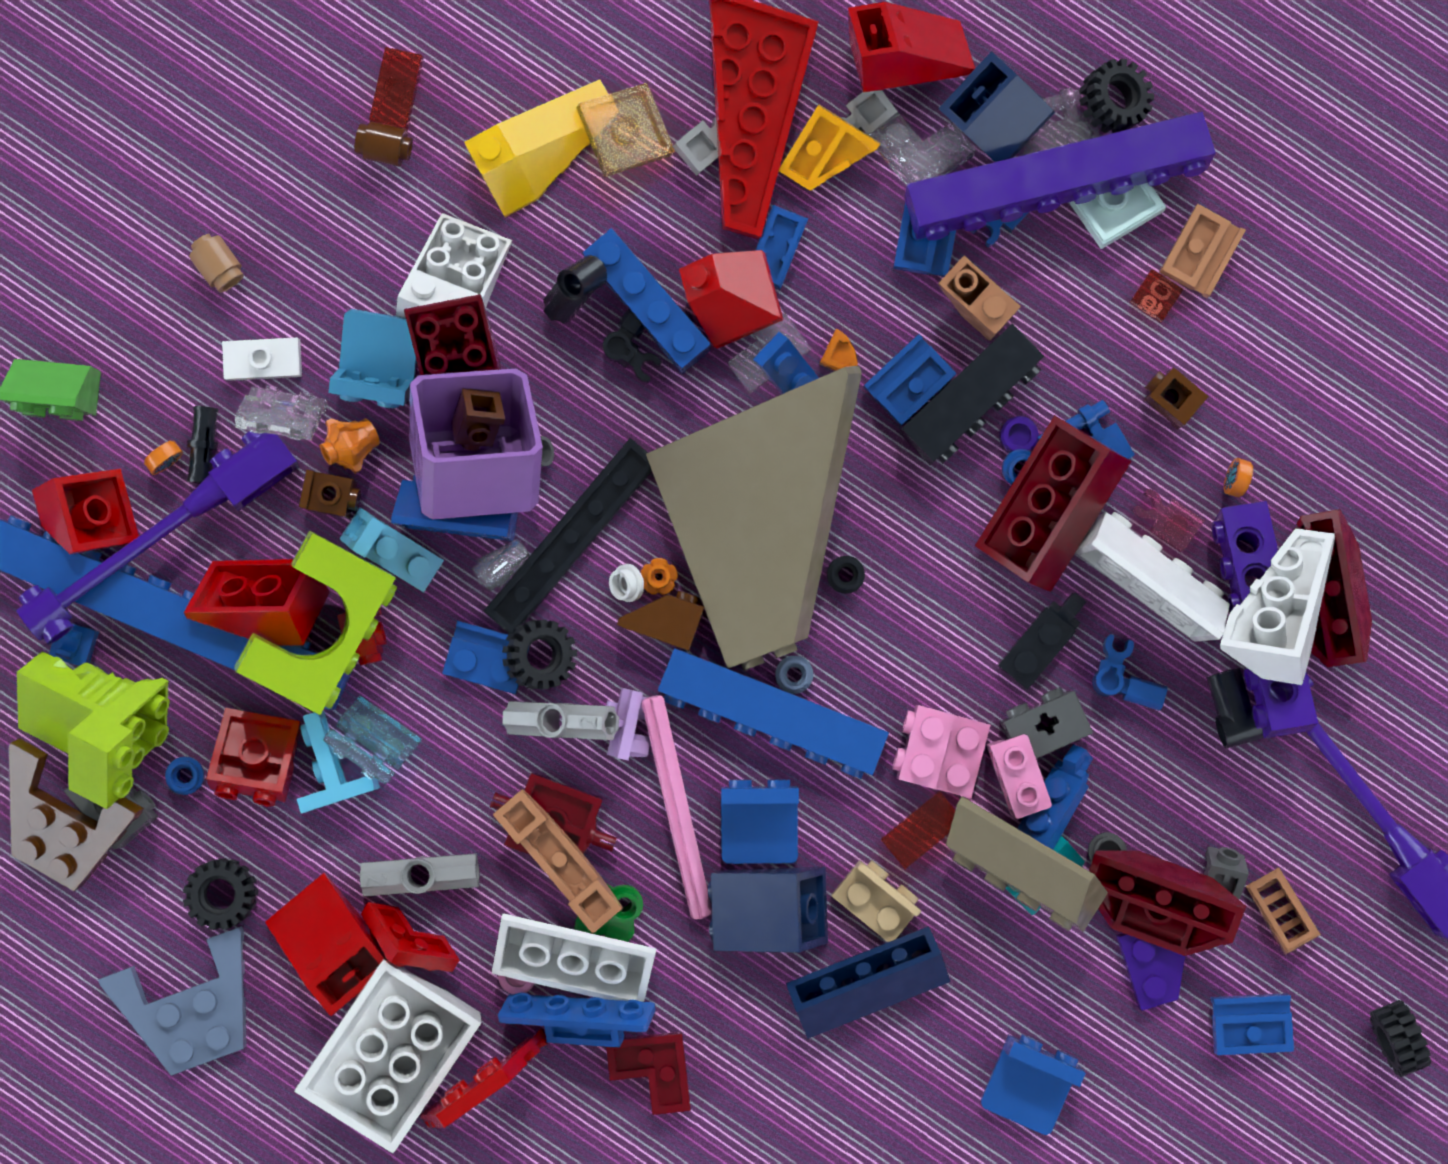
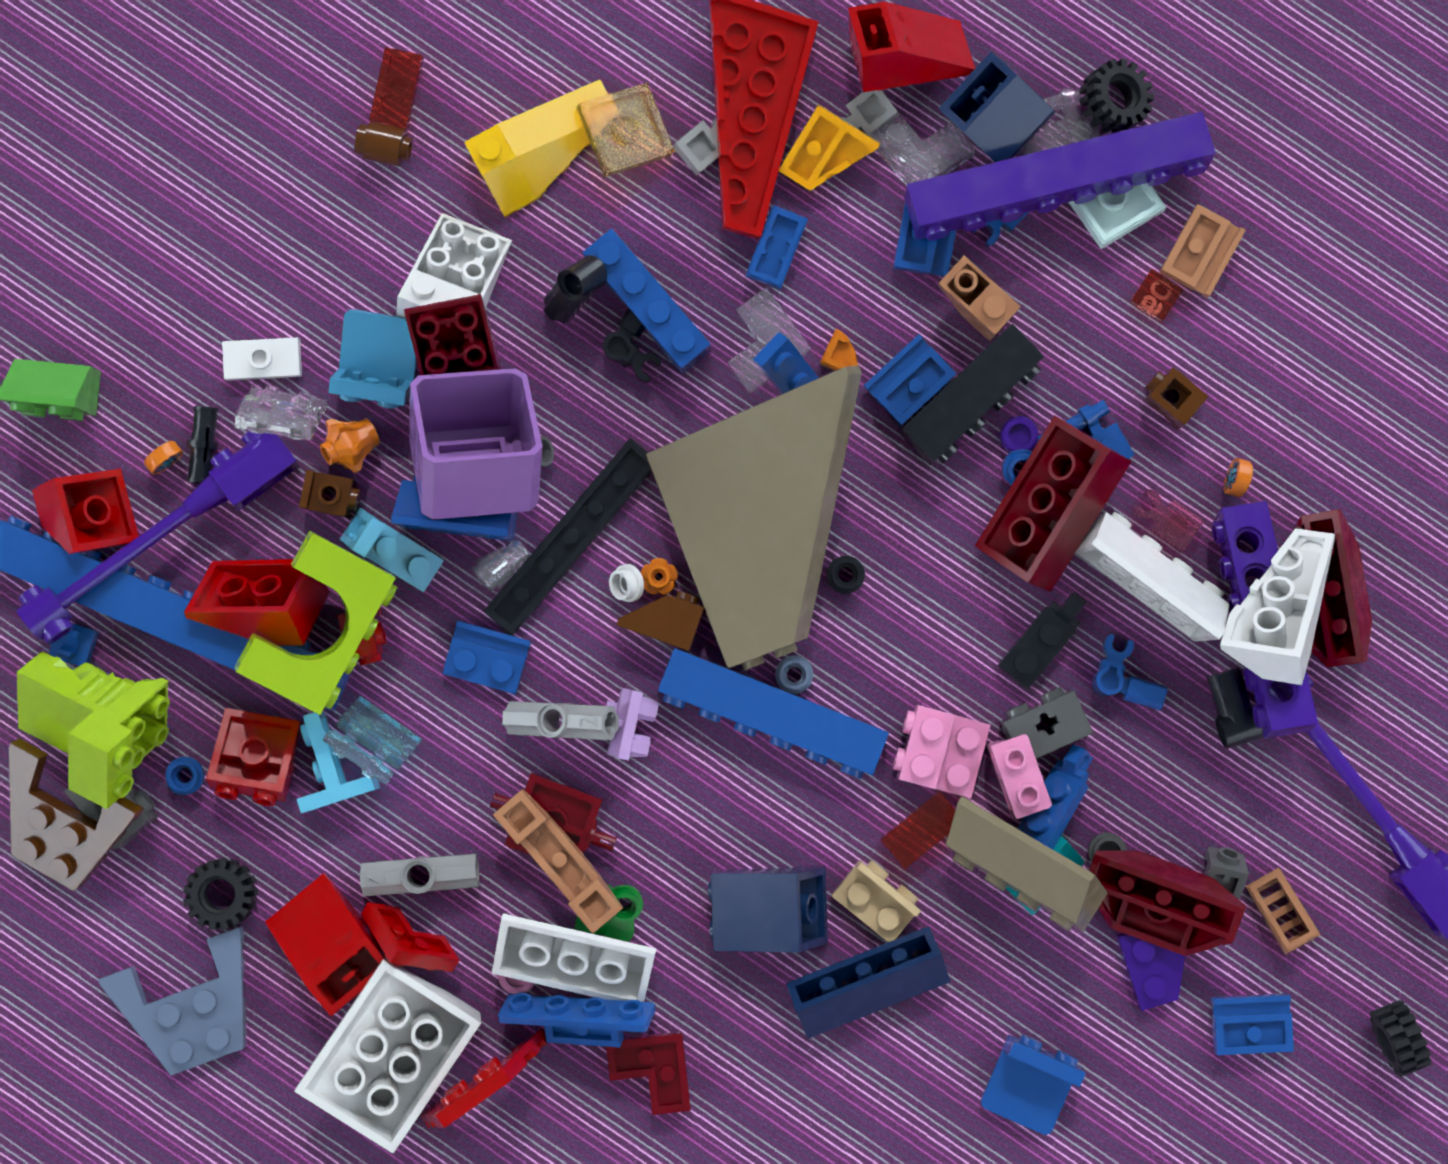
(216, 262): medium nougat brick -> none
(473, 427): reddish brown brick -> none
(561, 654): black tyre -> none
(676, 807): bright pink axle -> none
(731, 295): red slope -> none
(759, 822): blue bracket -> none

